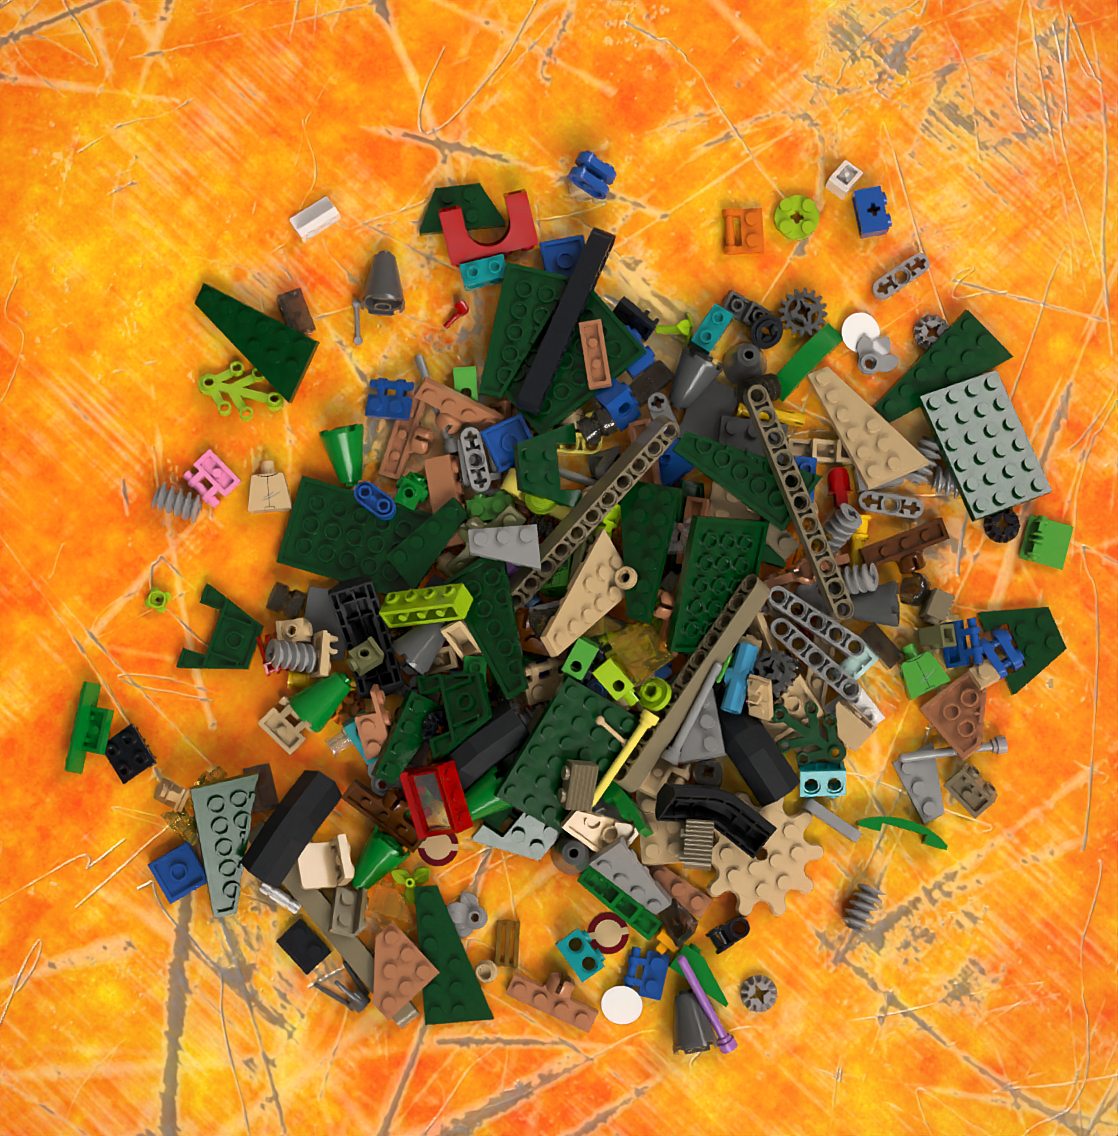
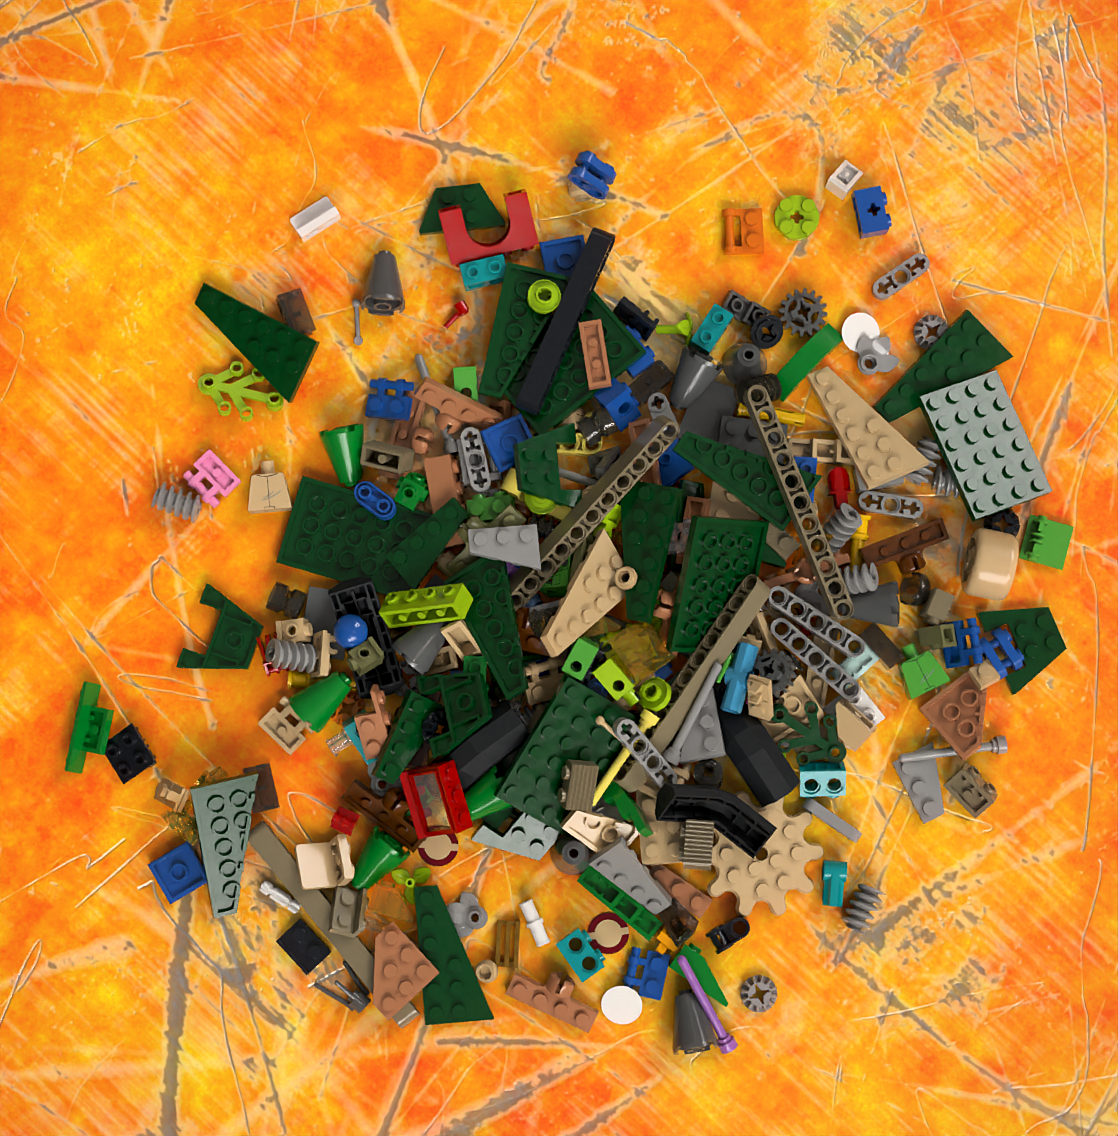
(154, 594): lime plate -> none
(291, 827): black piece -> none
(345, 821): none -> red arm
(350, 631): none -> blue hair
(387, 456): none -> dark tan brick
(534, 922): none -> white pin
(543, 296): none -> lime plate
(643, 755): none -> light grey beam
(834, 875): none -> teal piece
(929, 837): green slope -> none
(990, 564): none -> tan wheel

